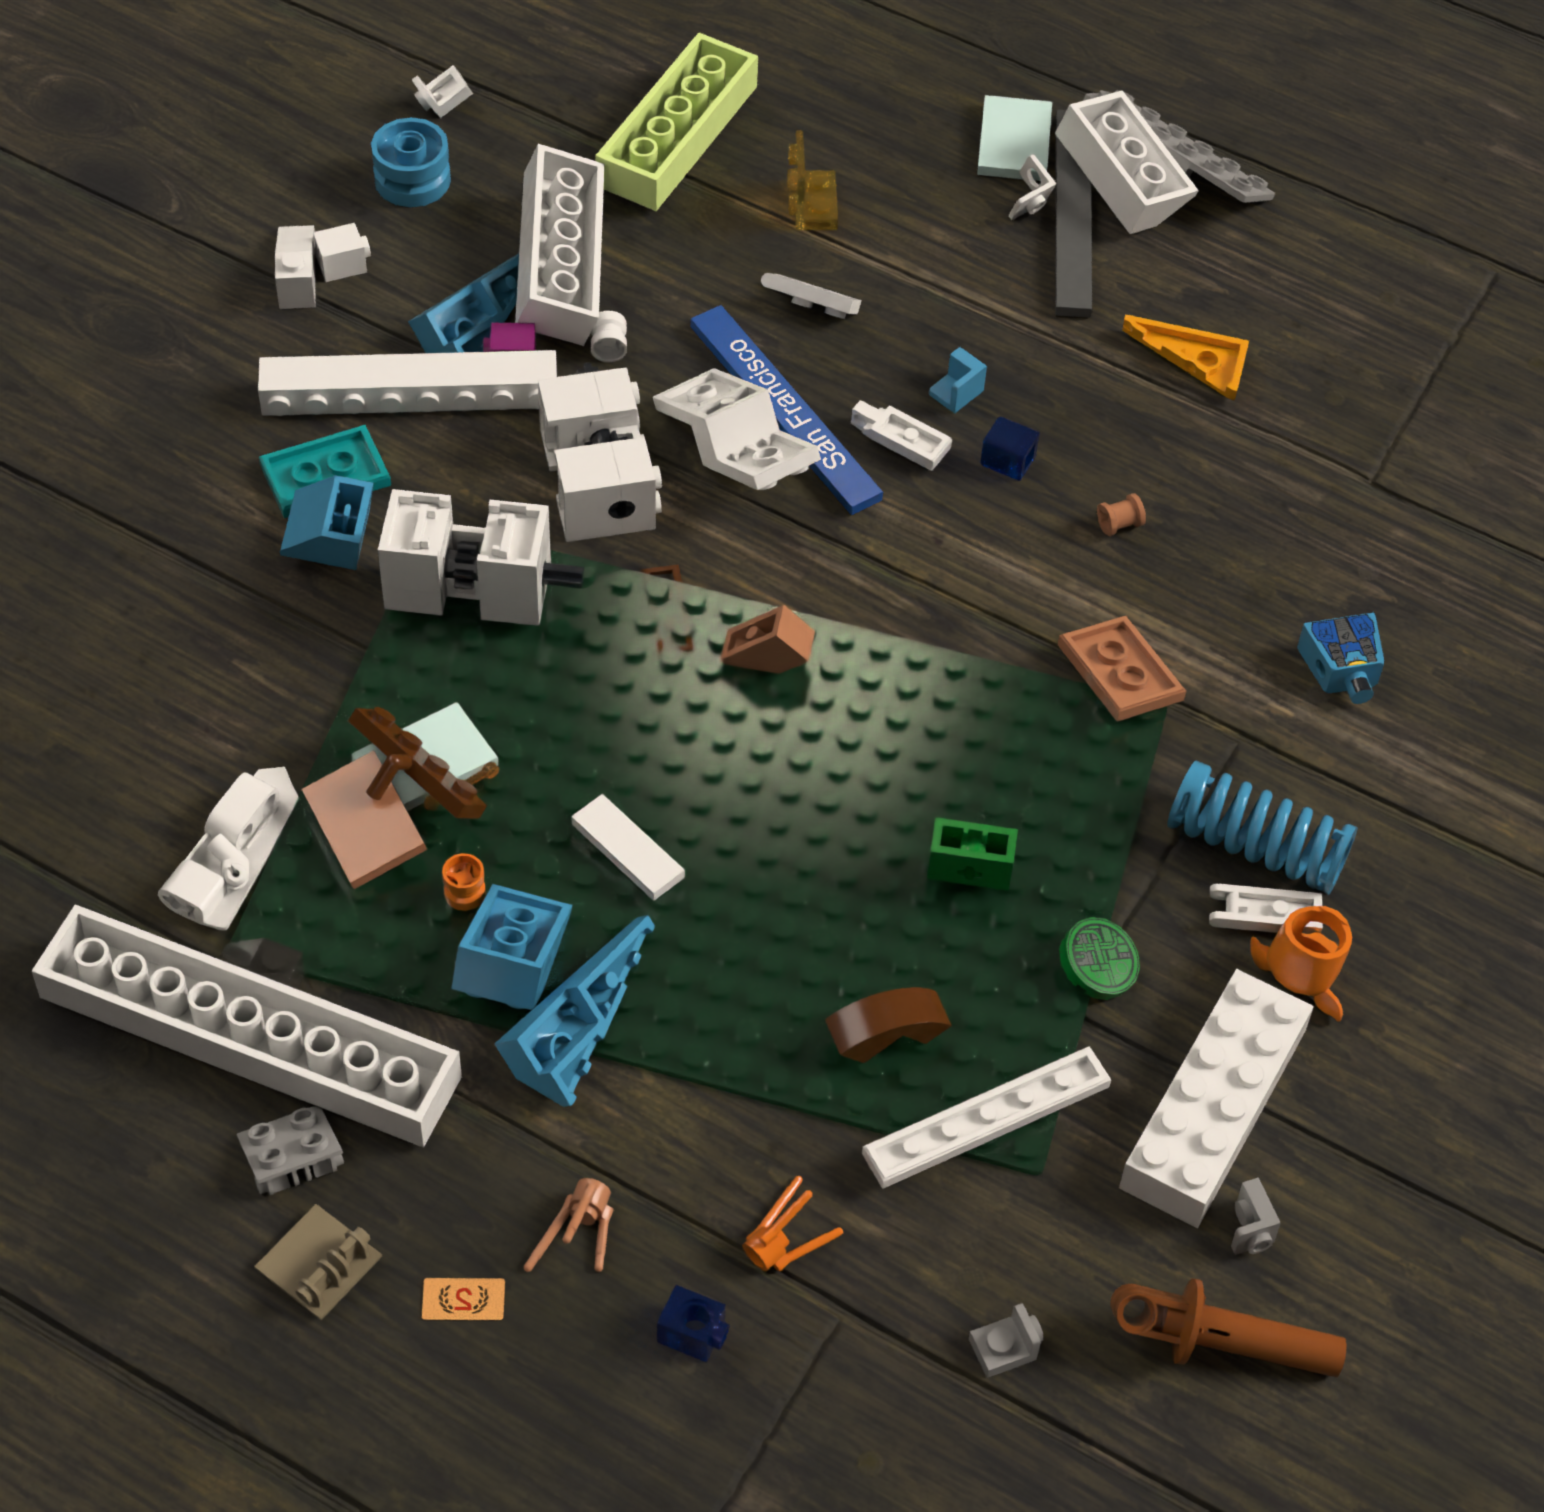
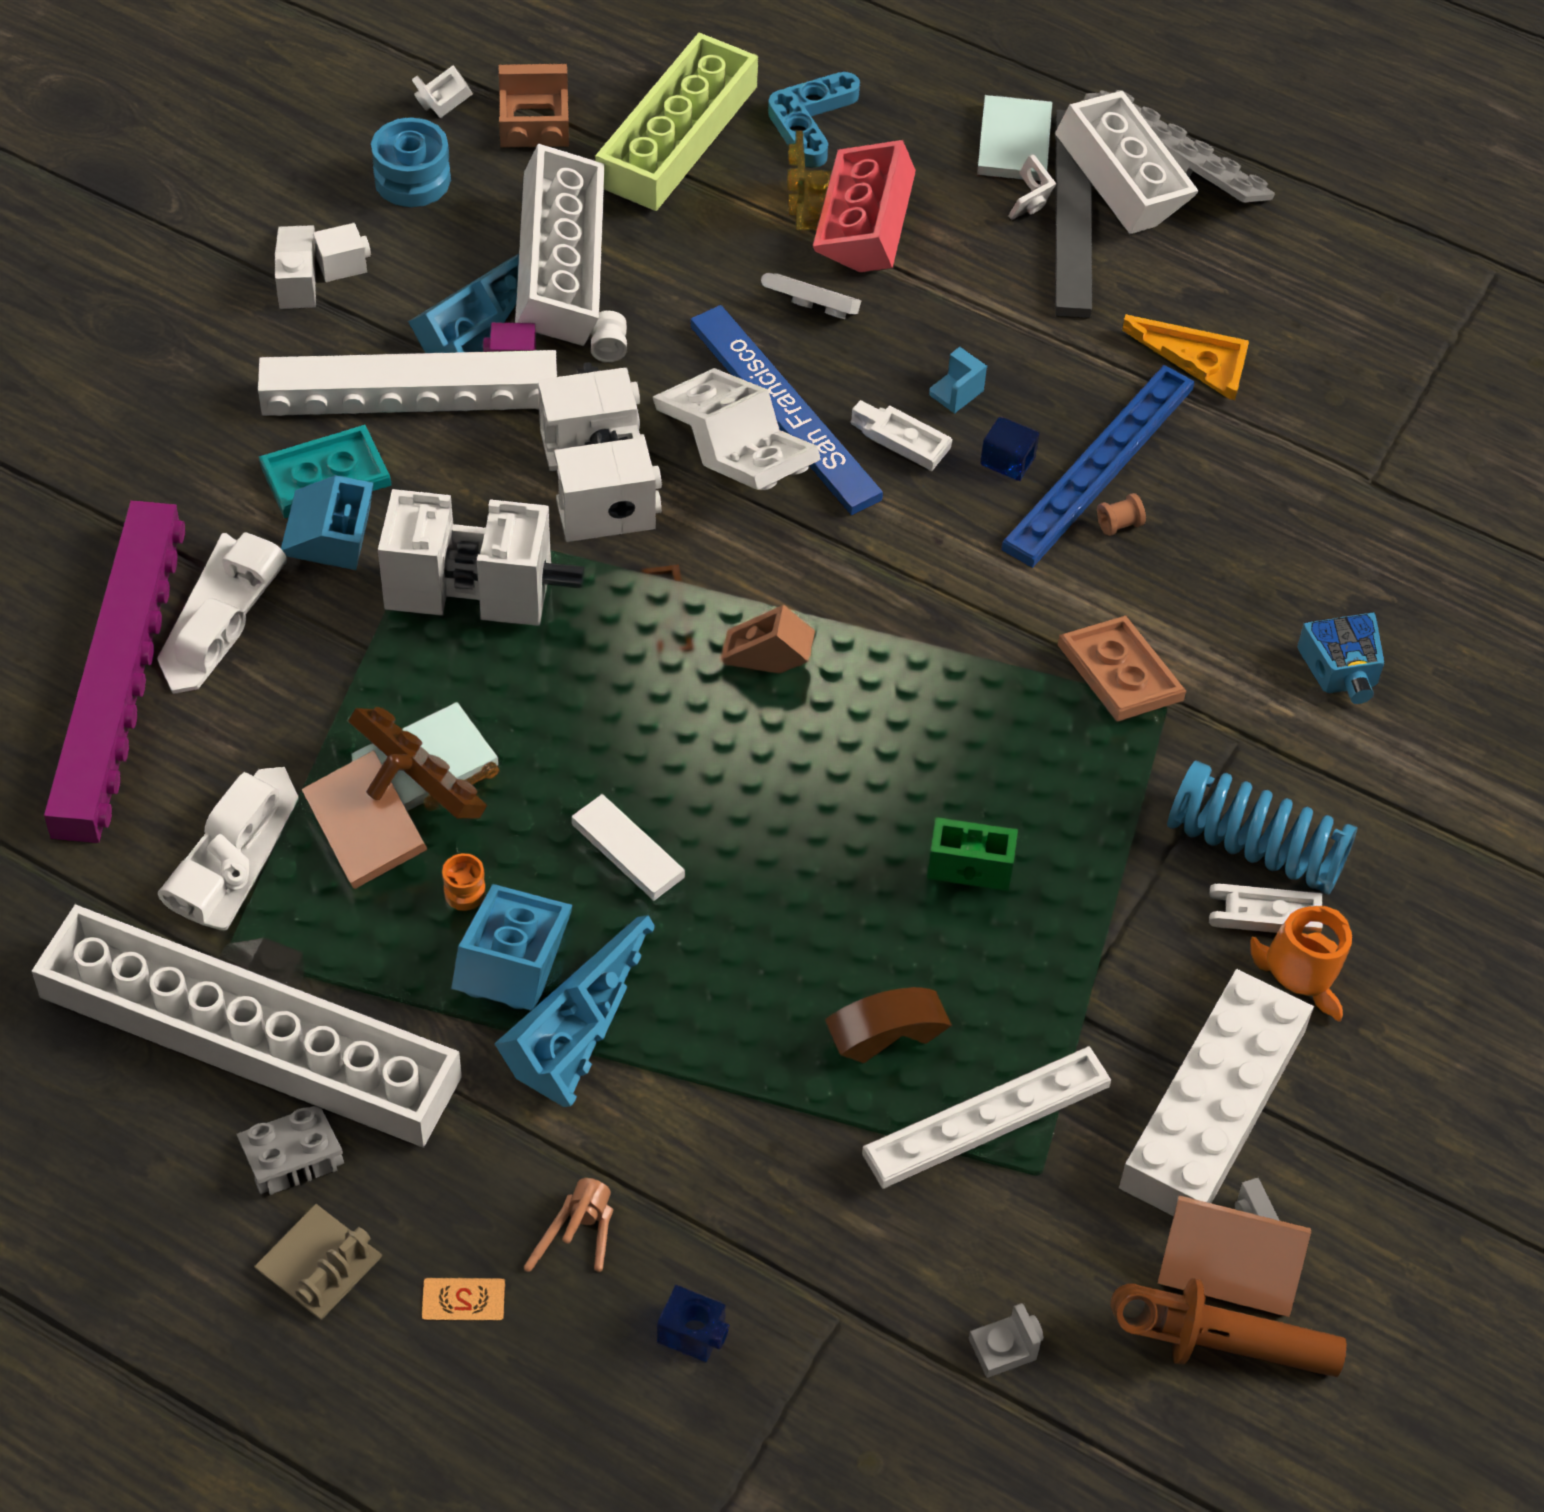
(114, 673): none -> magenta brick
(218, 608): none -> white panel
(533, 88): none -> nougat window
(768, 1242): orange plant -> none
(836, 92): none -> dark azure beam
(866, 206): none -> coral slope
(1097, 466): none -> blue tile
(1099, 958): green tile -> none
(1235, 1255): none -> nougat tile

